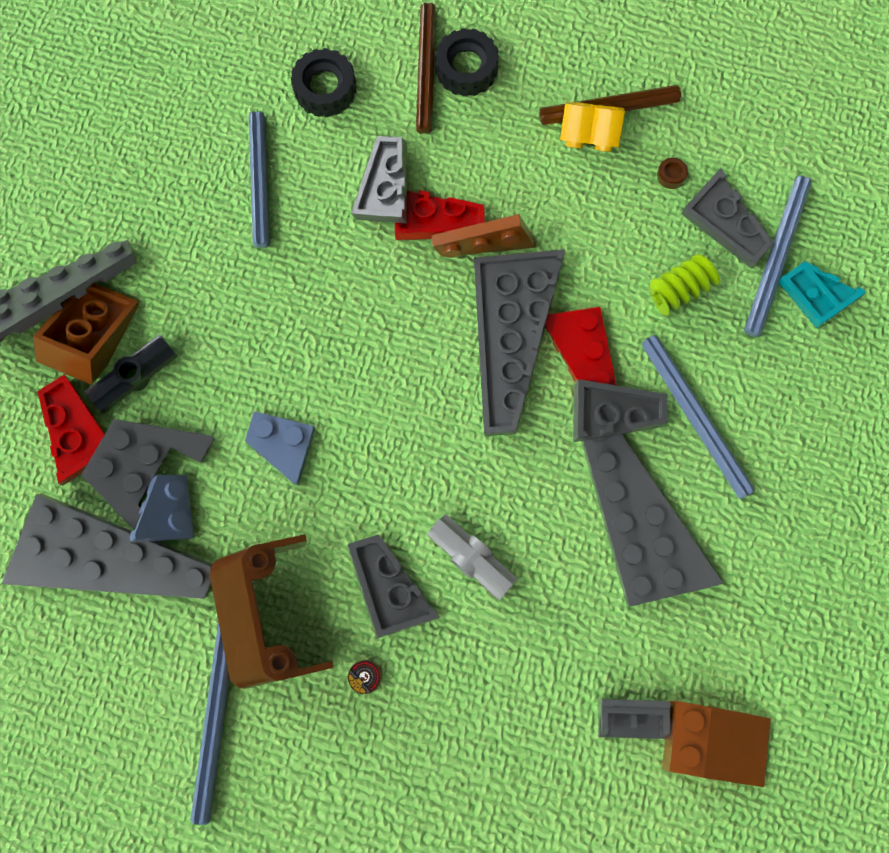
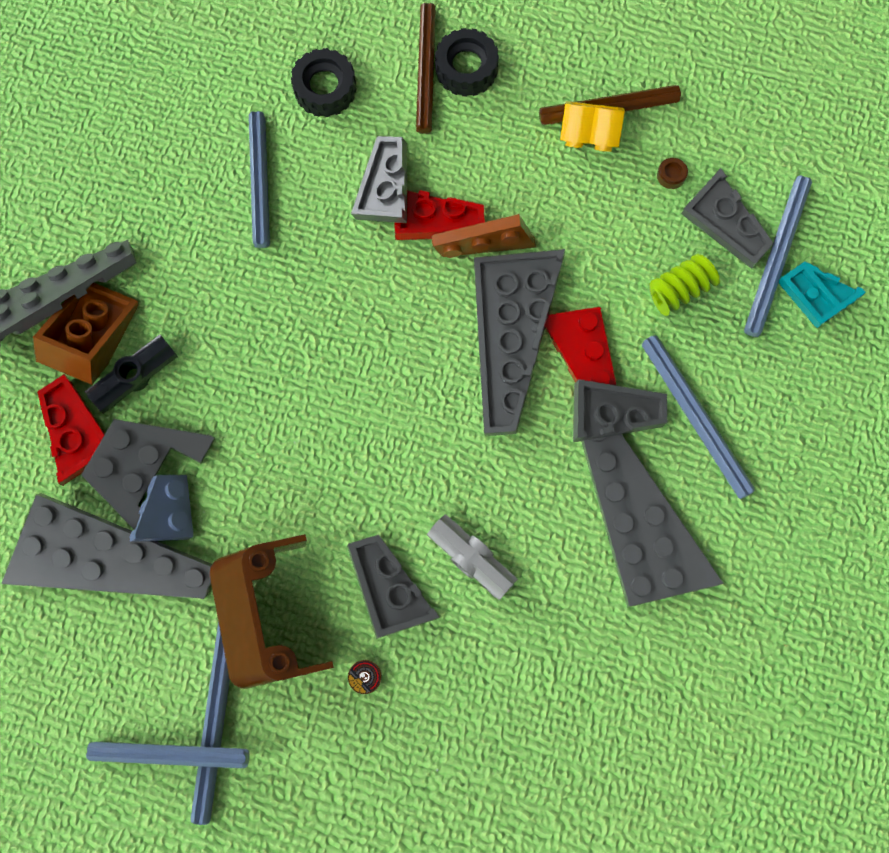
(168, 754): none -> sand blue axle
(281, 443): sand blue wing -> none
(633, 718): dark grey hinge -> none
(716, 744): dark orange slope -> none

